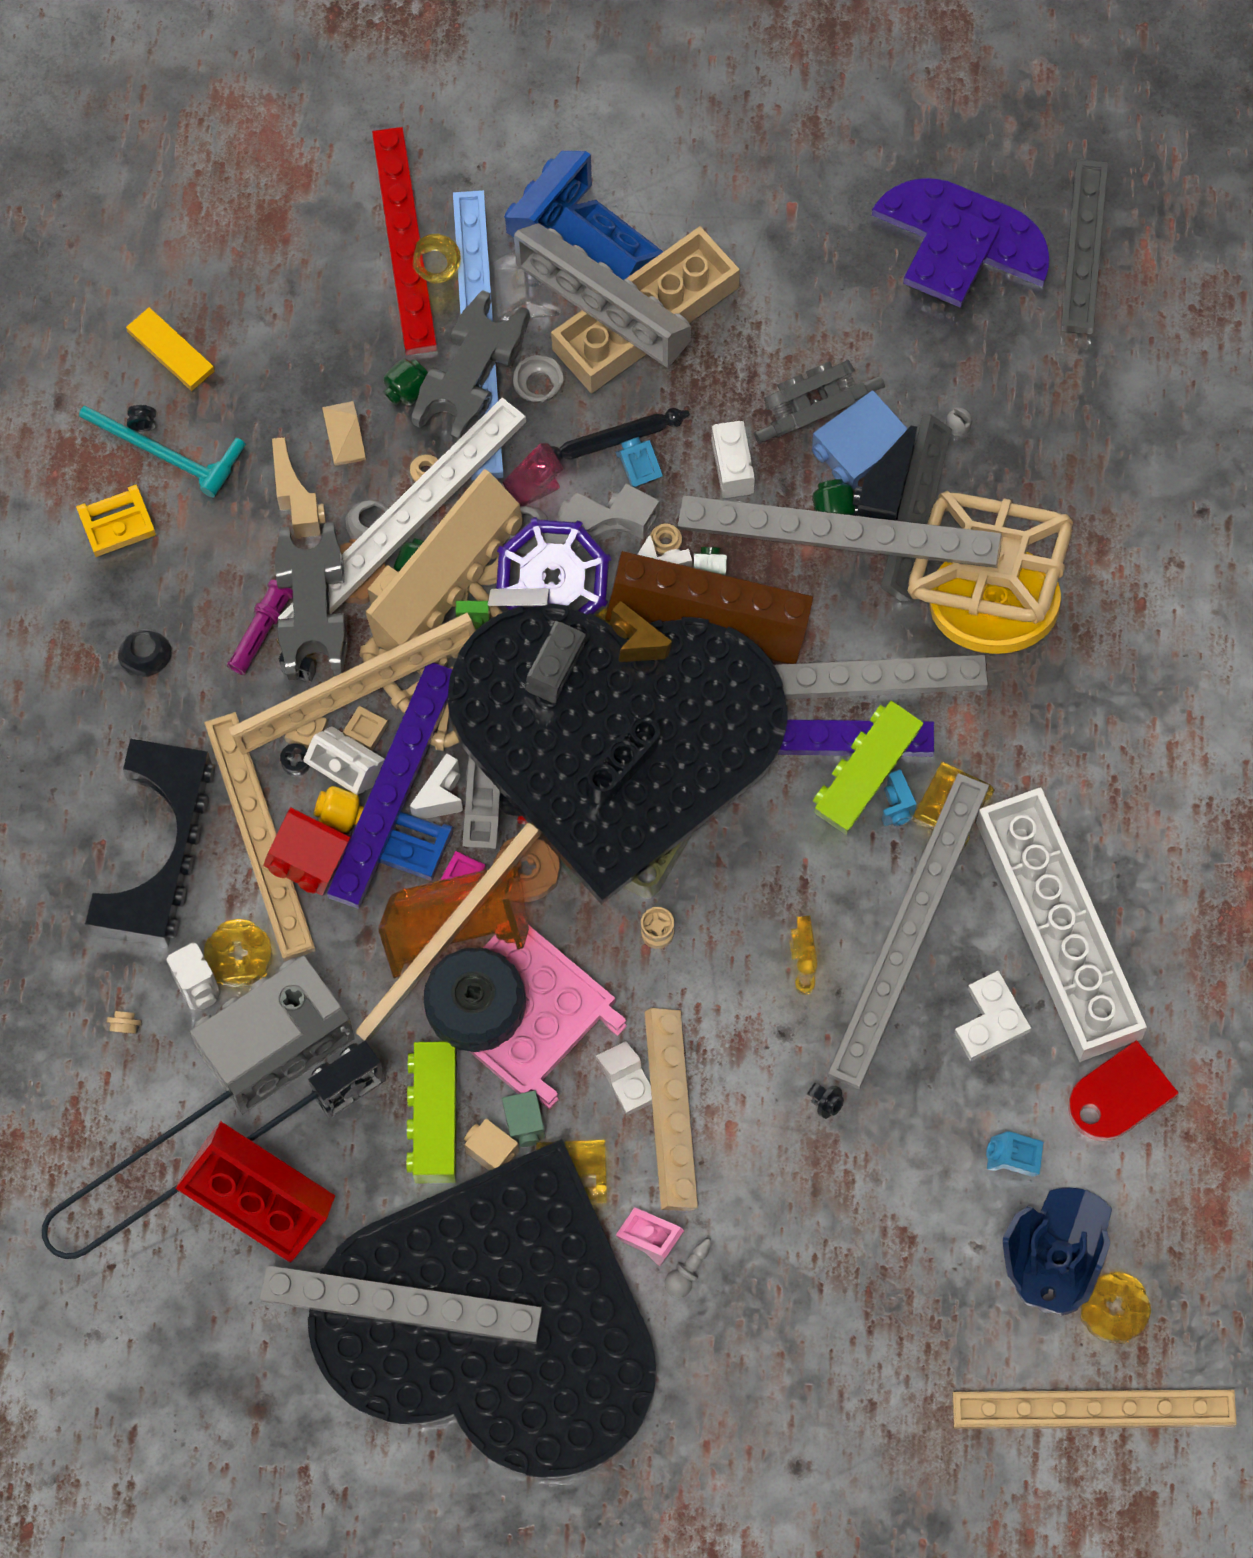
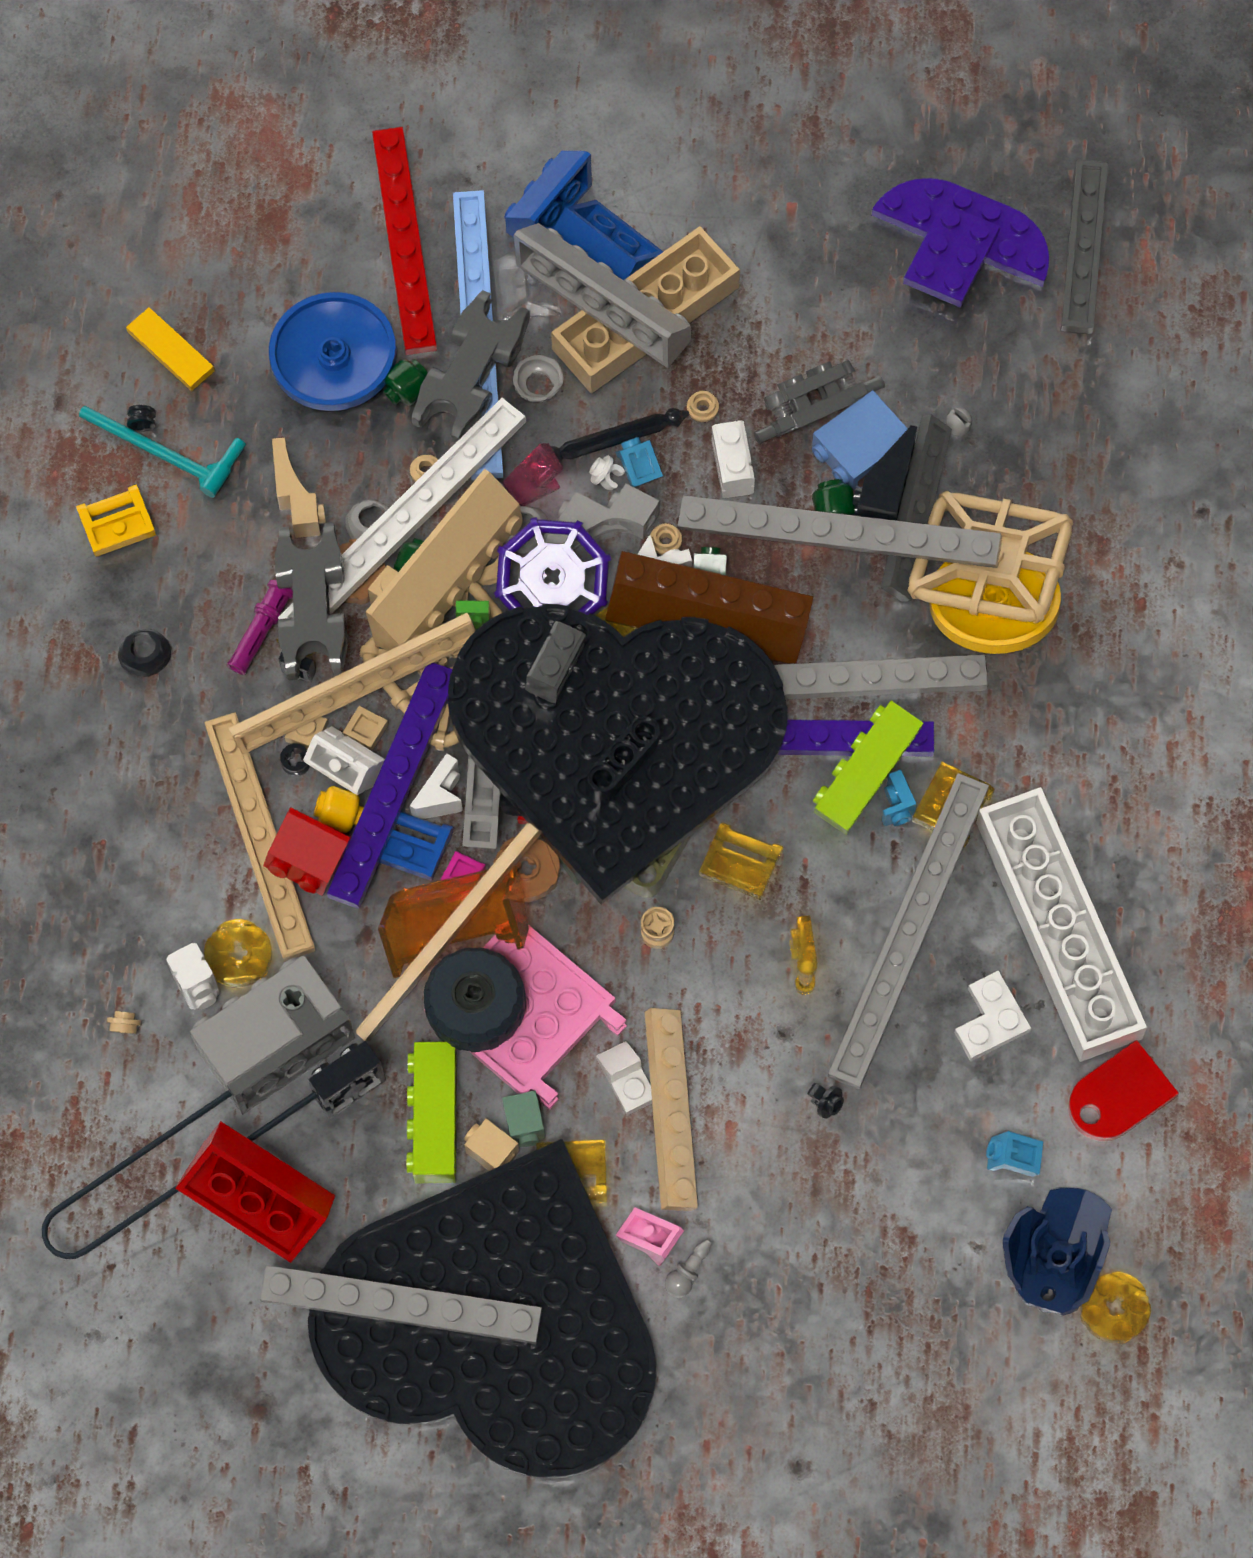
(150, 910): black arch -> none
(332, 351): none -> blue dish
(344, 433): tan slope -> none
(441, 244): clear yellow piece -> none
(518, 597): white sticker -> none
(601, 472): none -> white plate
(644, 640): pearl gold slope -> none
(703, 398): none -> tan plate
(738, 870): none -> clear yellow plate
(1094, 1409): tan tile -> none

